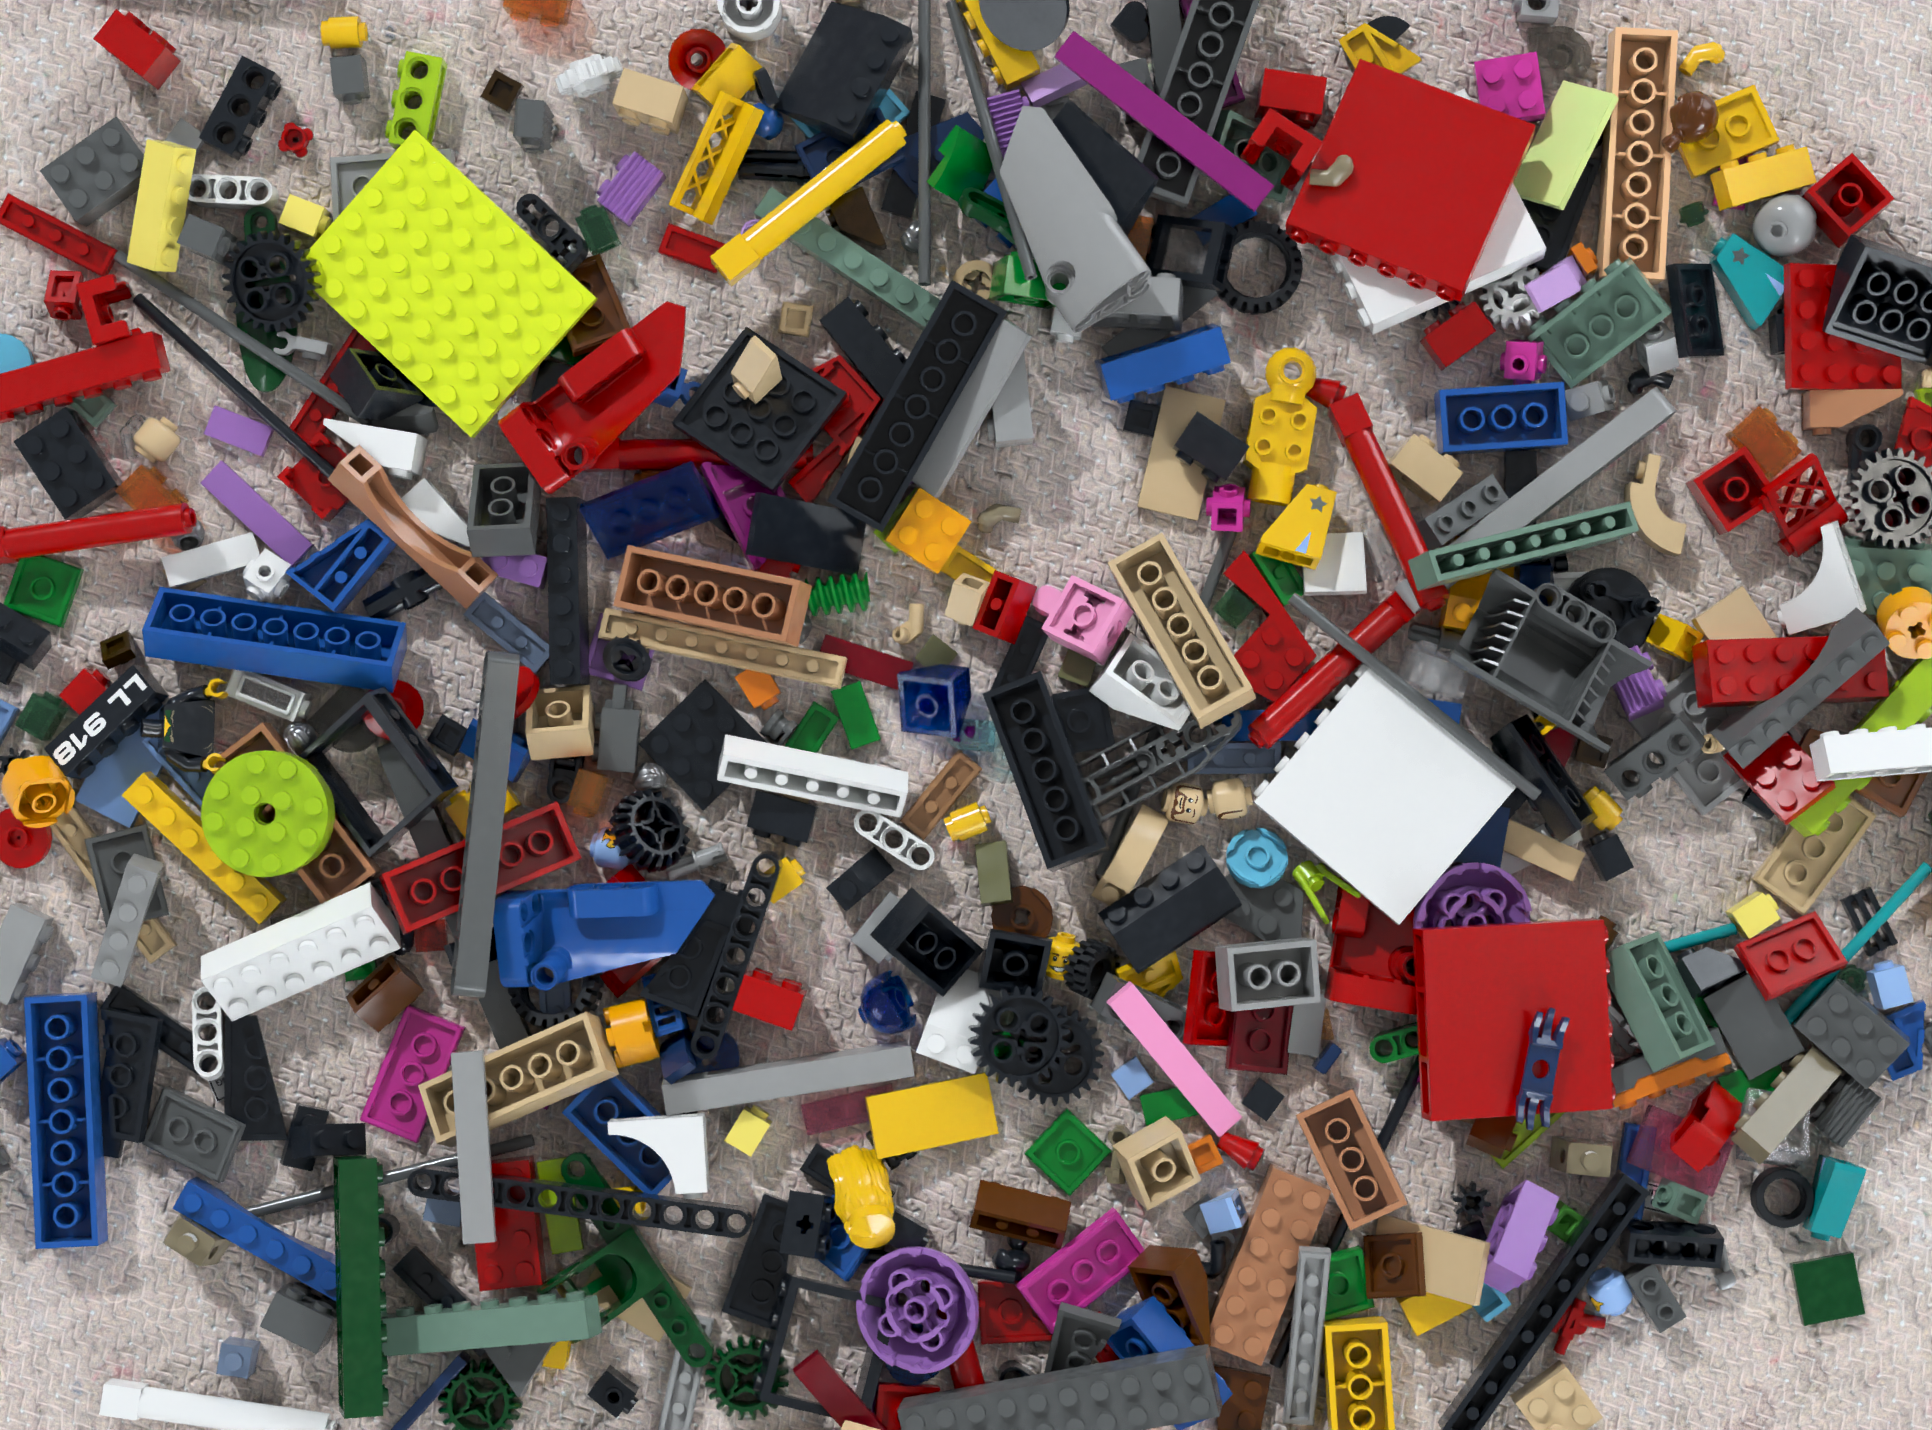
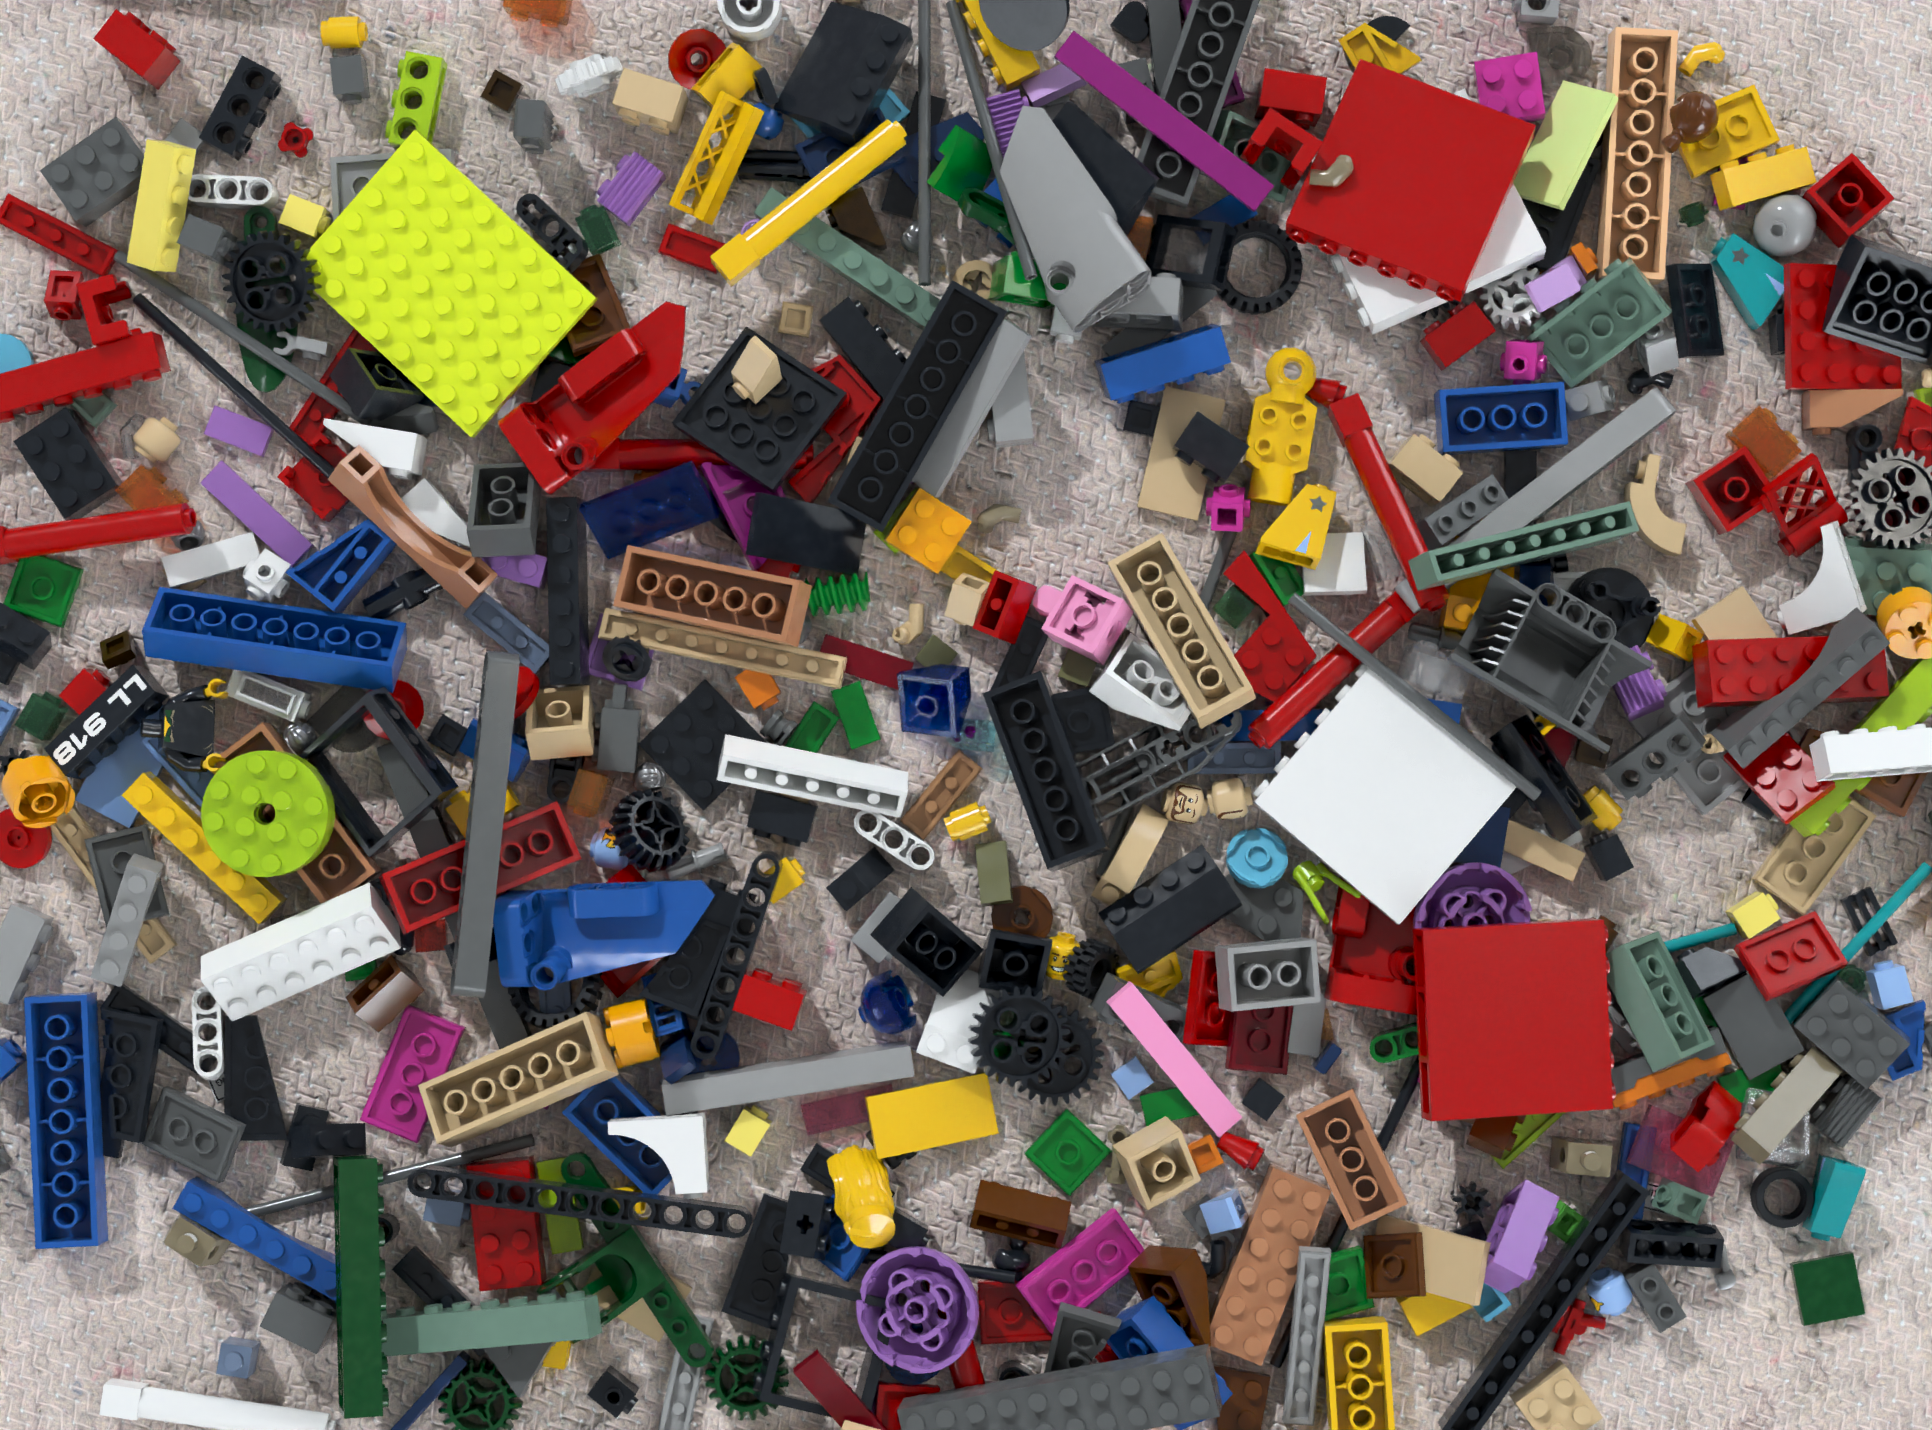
(473, 1147): light grey tile -> none
(1540, 1088): dark blue piece -> none

